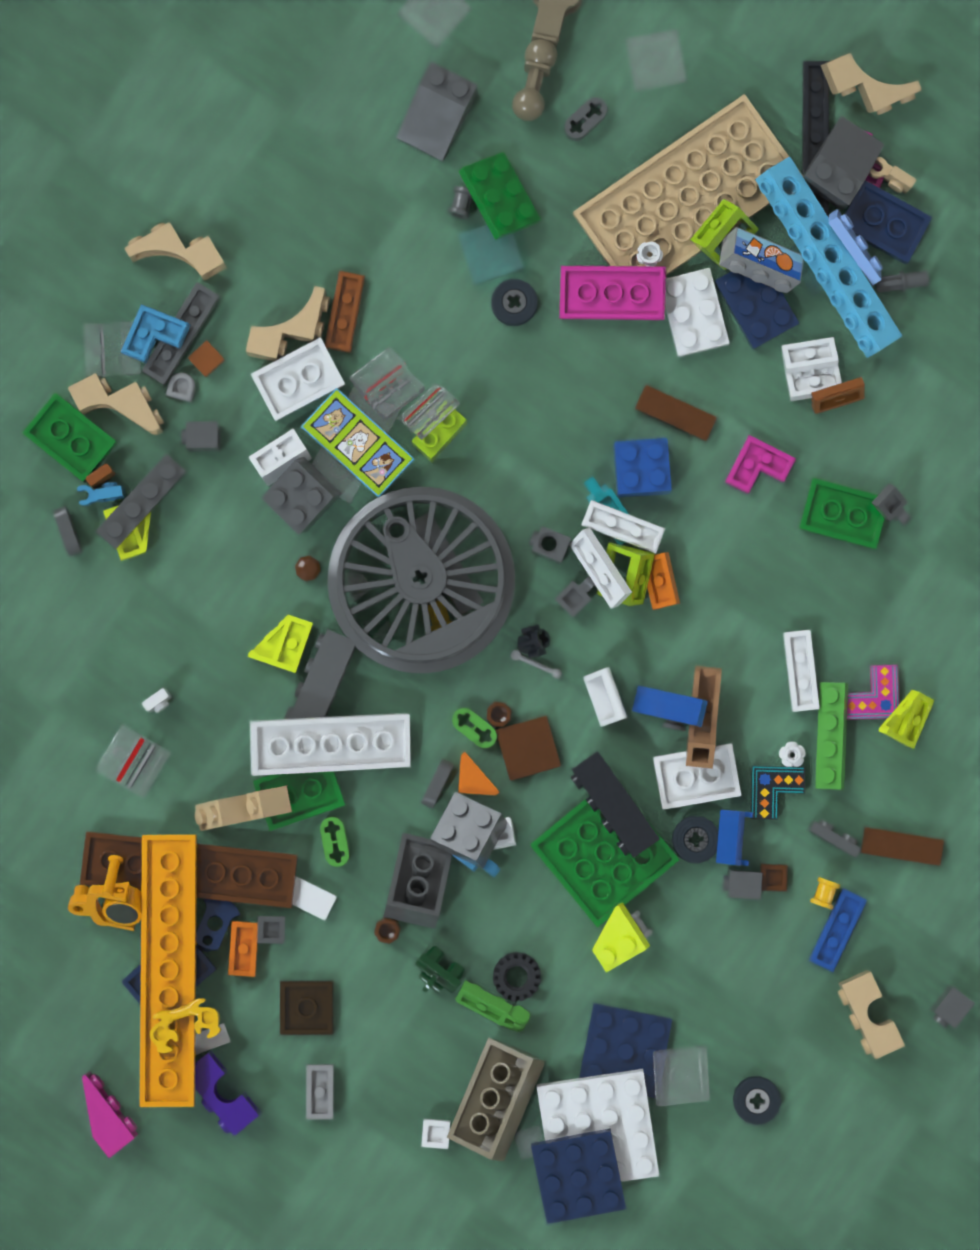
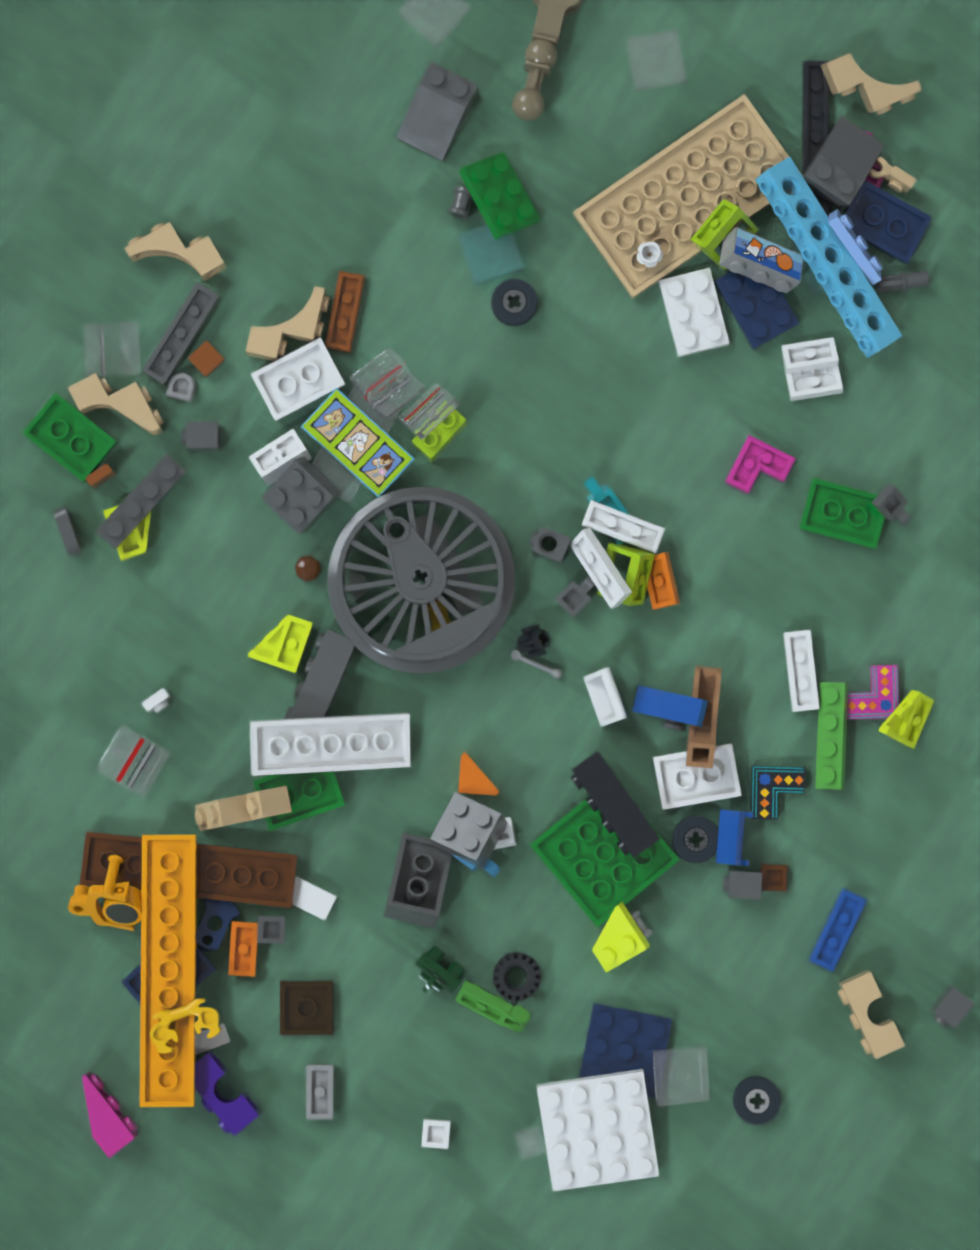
(107, 493): dark azure plate -> none
(153, 326): dark azure tile -> none
(328, 842): bright green beam -> none
(387, 930): reddish brown tile -> none
(437, 783): dark grey beam -> none
(470, 733): bright green beam -> none
(495, 1099): dark tan slope -> none
(499, 714): reddish brown tile -> none
(528, 748): reddish brown tile -> none
(578, 1176): dark blue plate -> none
(581, 114): dark grey beam -> none
(613, 292): dark pink tile -> none
(642, 467): blue brick -> none
(675, 413): reddish brown tile -> none
(797, 760): white plate -> none
(825, 831): dark grey plate -> none
(825, 893): yellow bush -> none
(838, 395): dark orange tile -> none
(902, 846): reddish brown tile -> none

